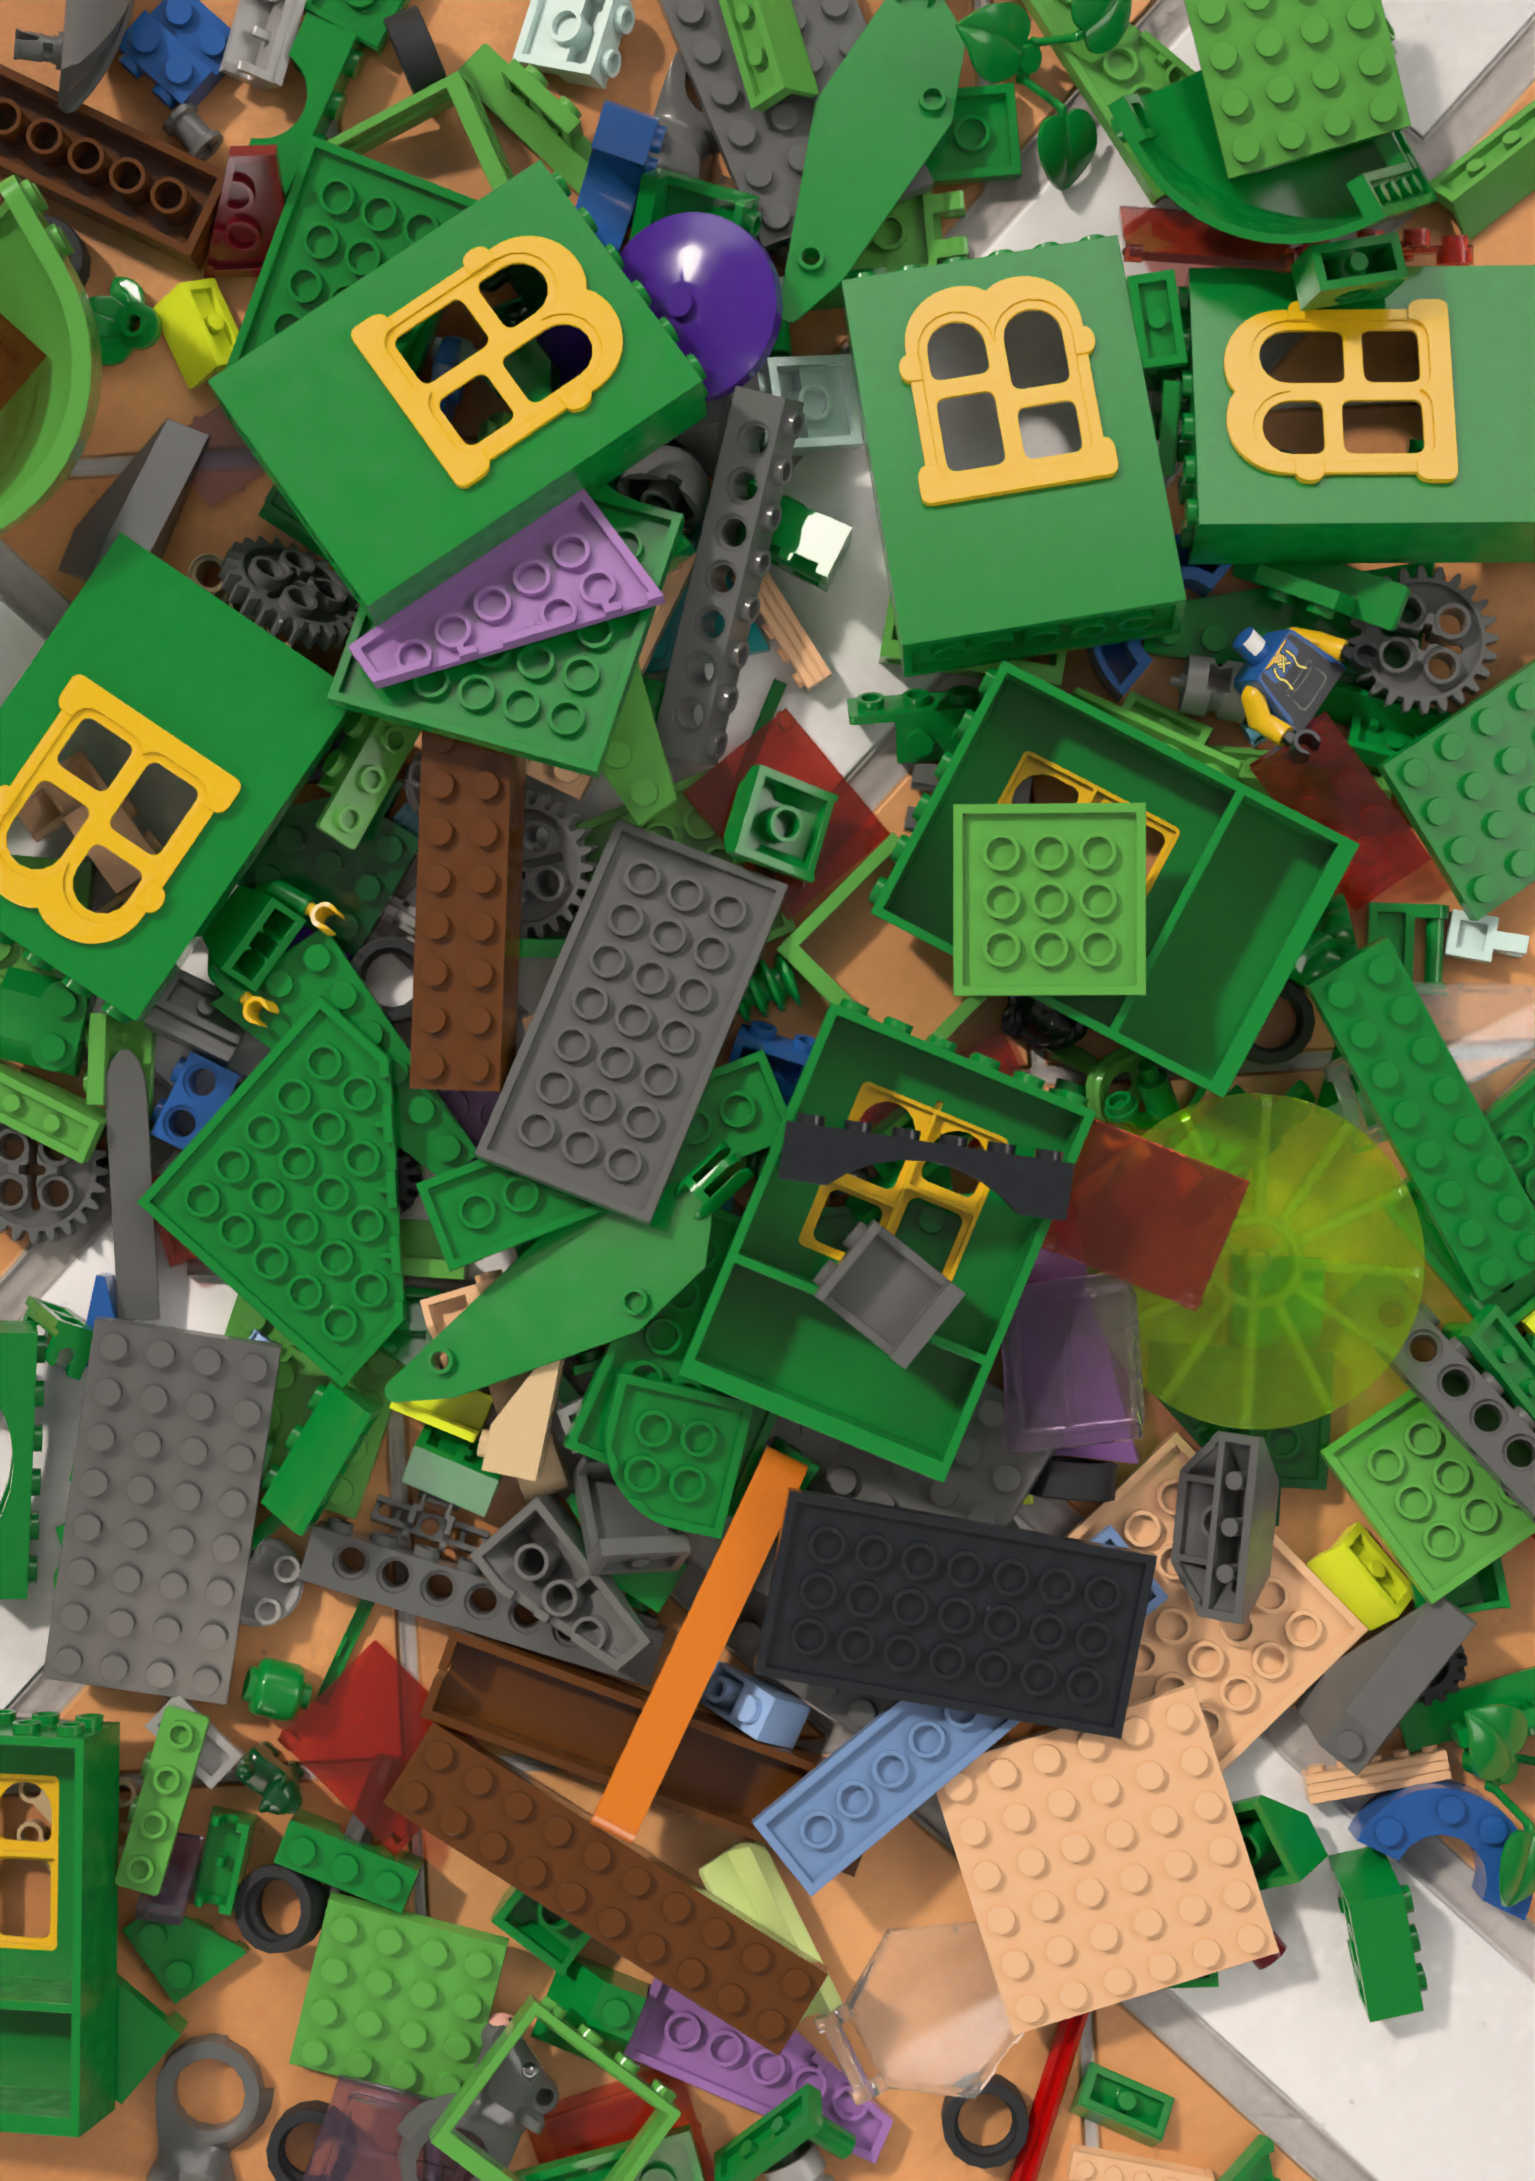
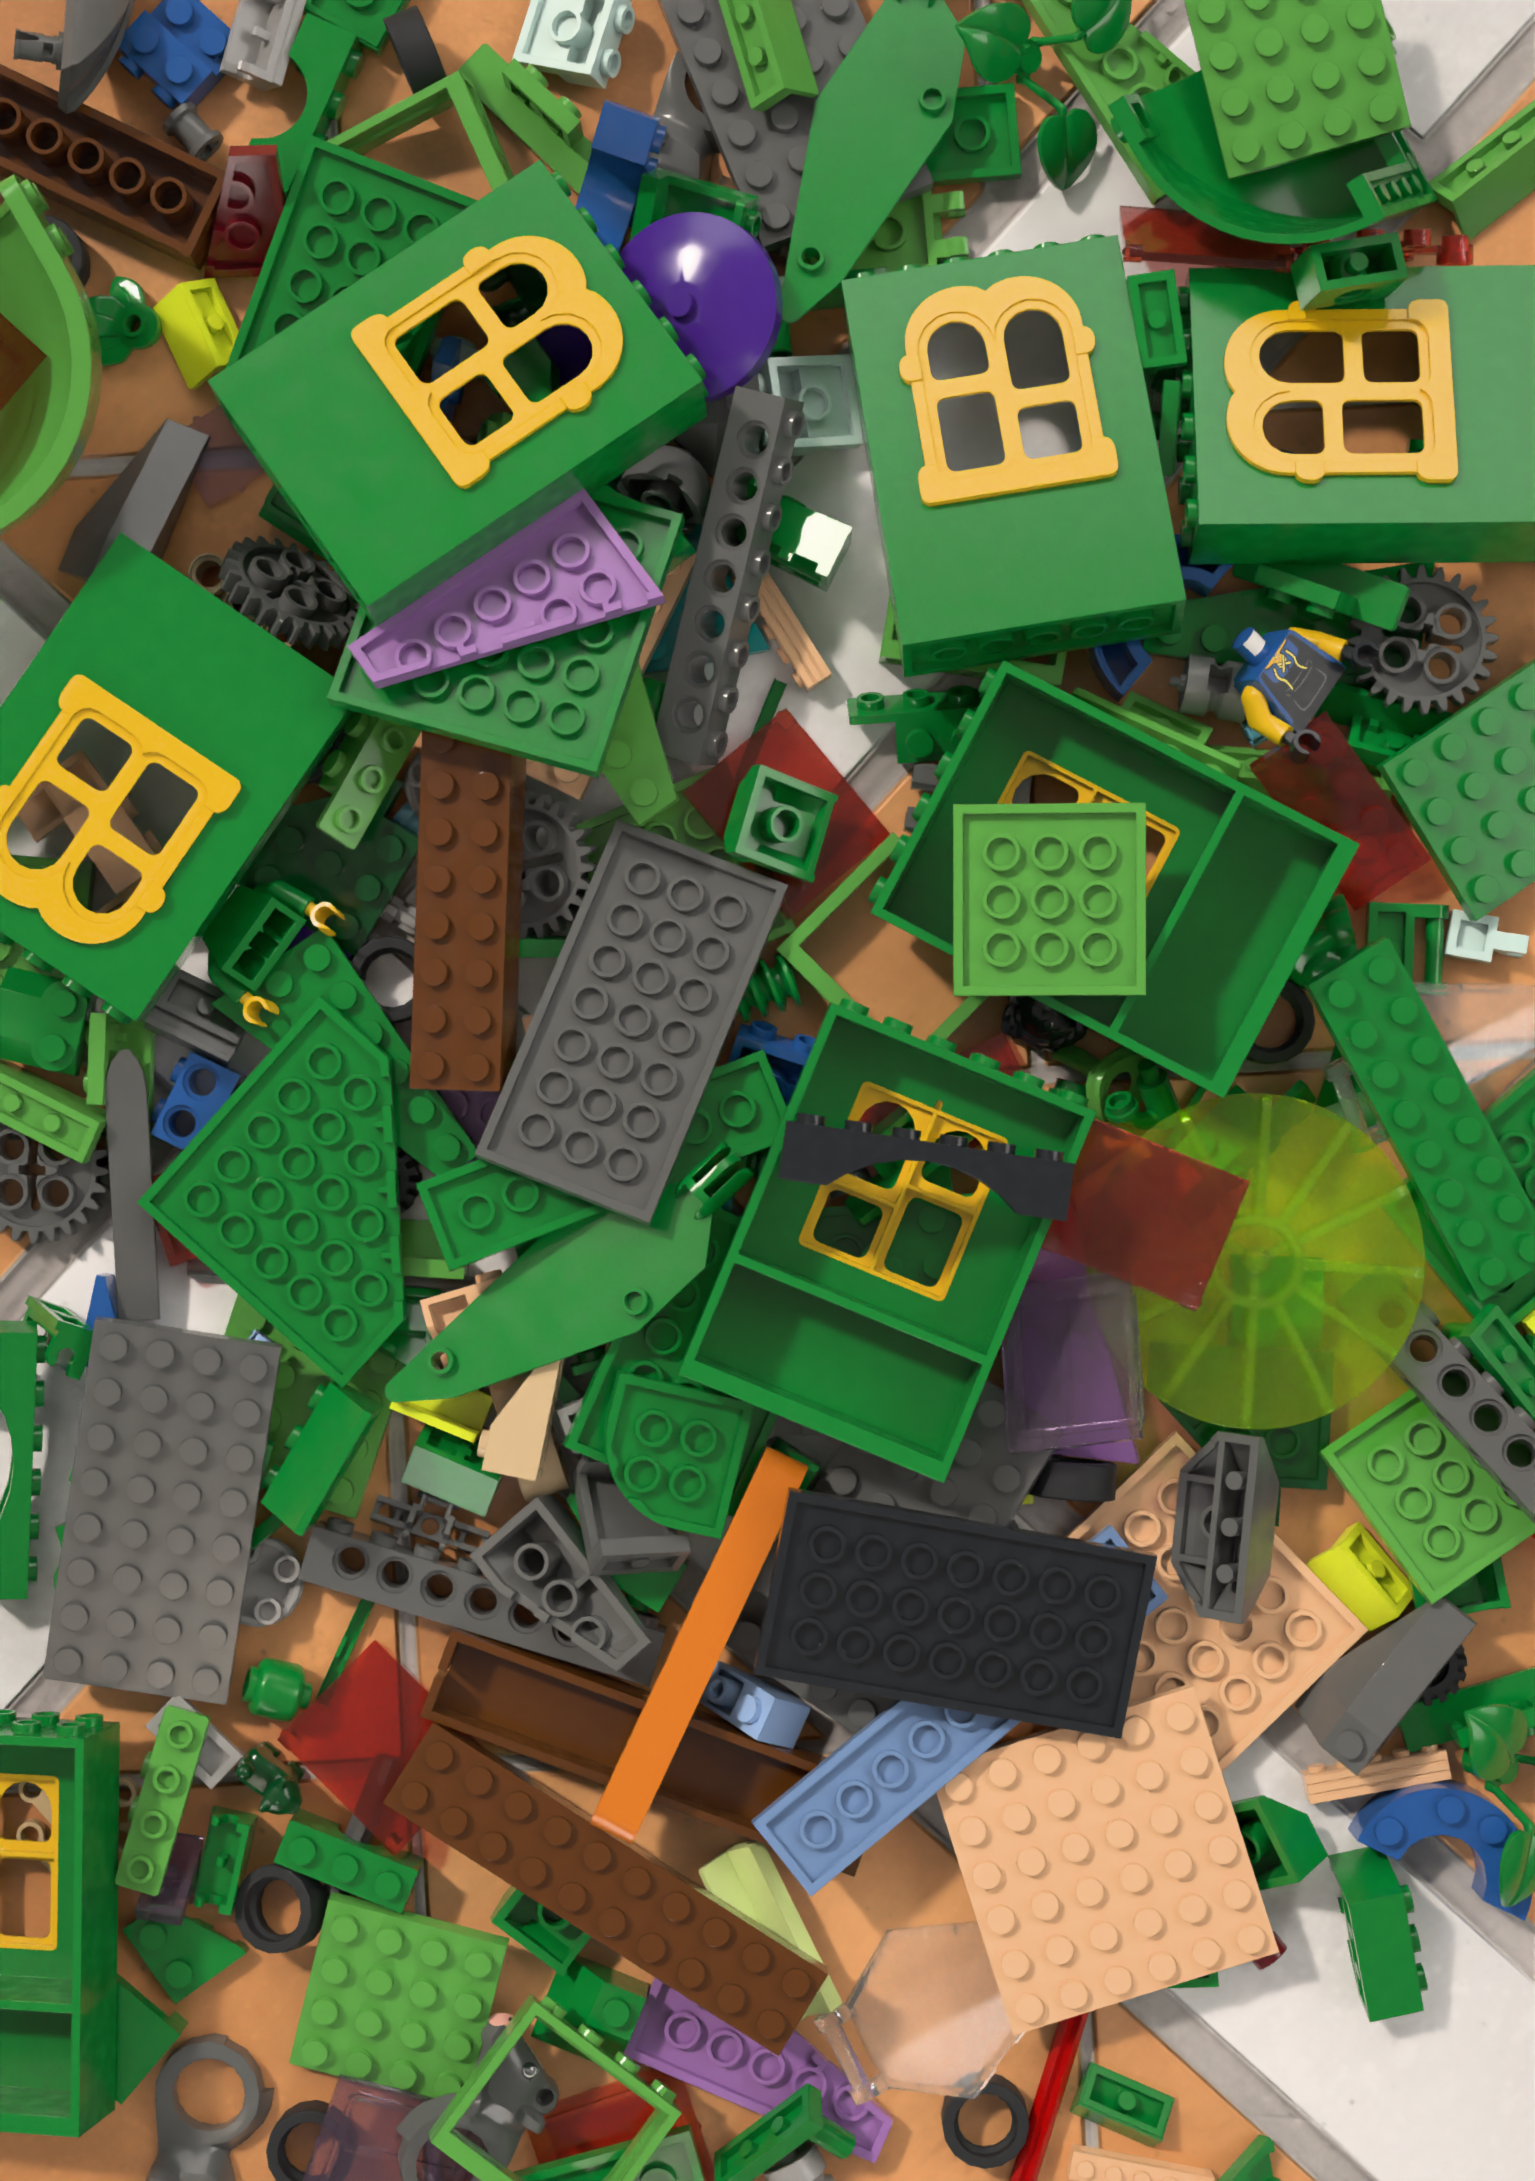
(887, 1292): dark grey panel -> none

